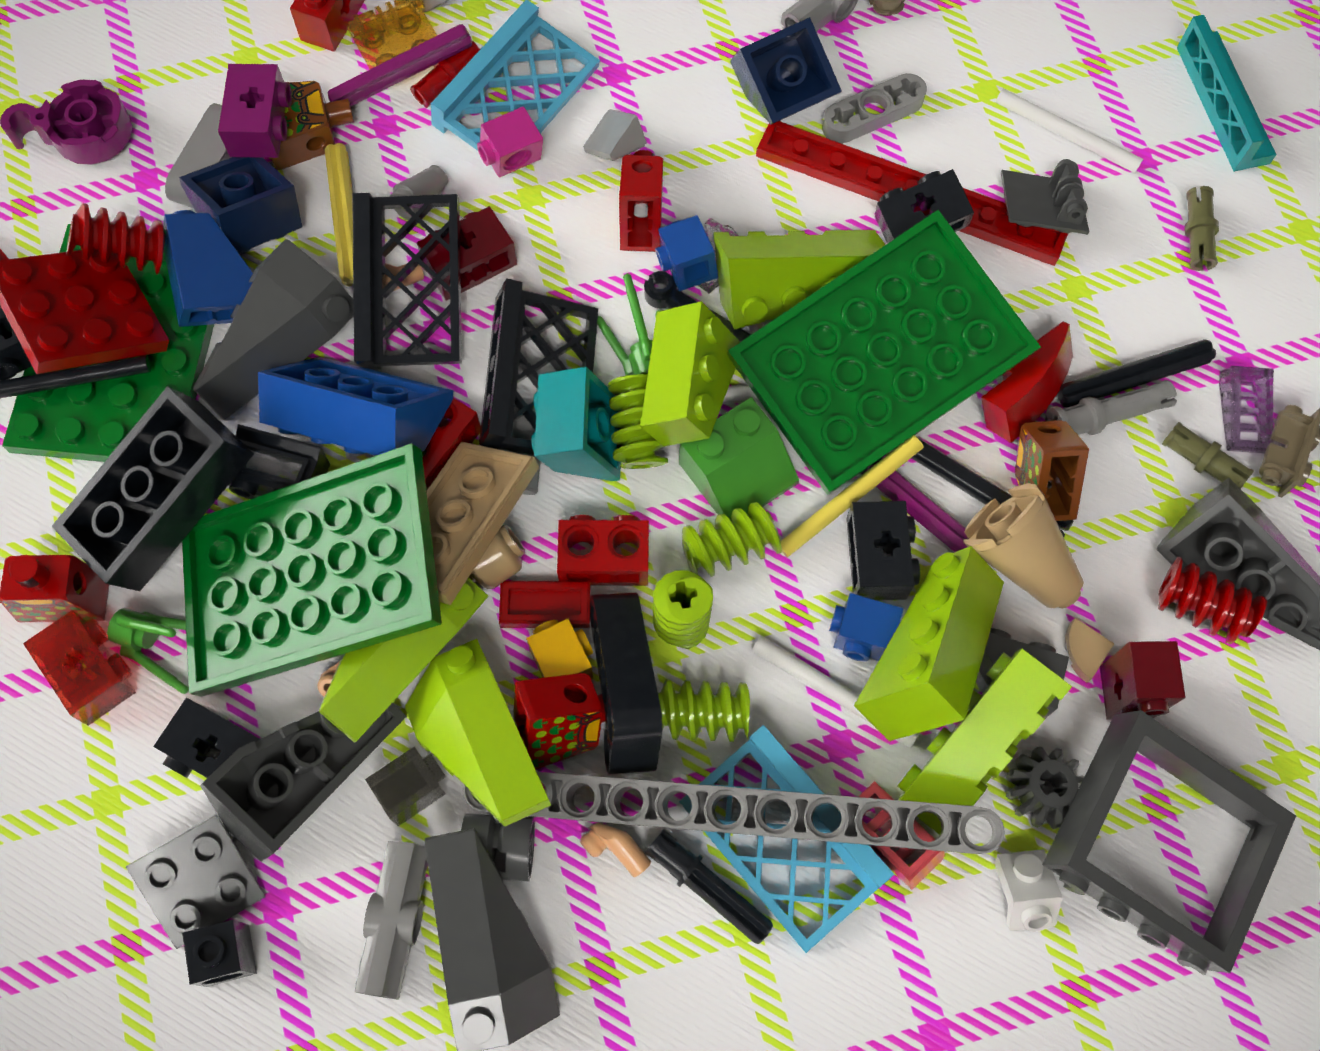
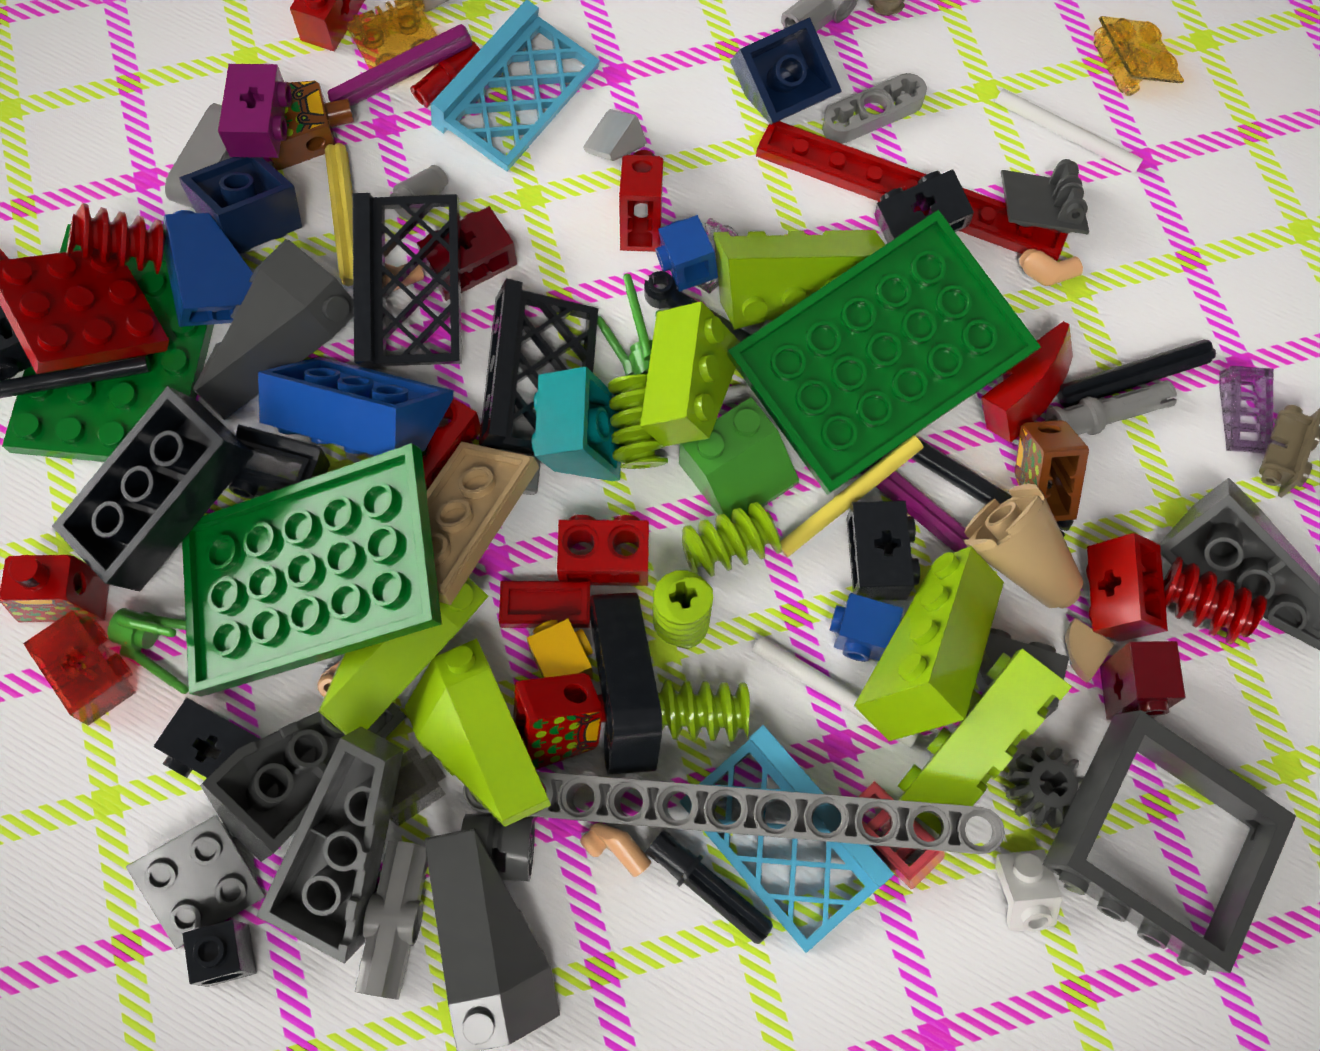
(82, 122): magenta piece -> none
(337, 848): none -> dark grey wedge
(499, 560): tan head -> none
(510, 142): dark pink brick -> none
(1047, 270): none -> light nougat arm
(1126, 588): none -> red brick
(1134, 53): none -> clear yellow hinge
(1201, 228): olive pin -> none
(1206, 456): olive pin -> none
(1224, 97): teal fence -> none

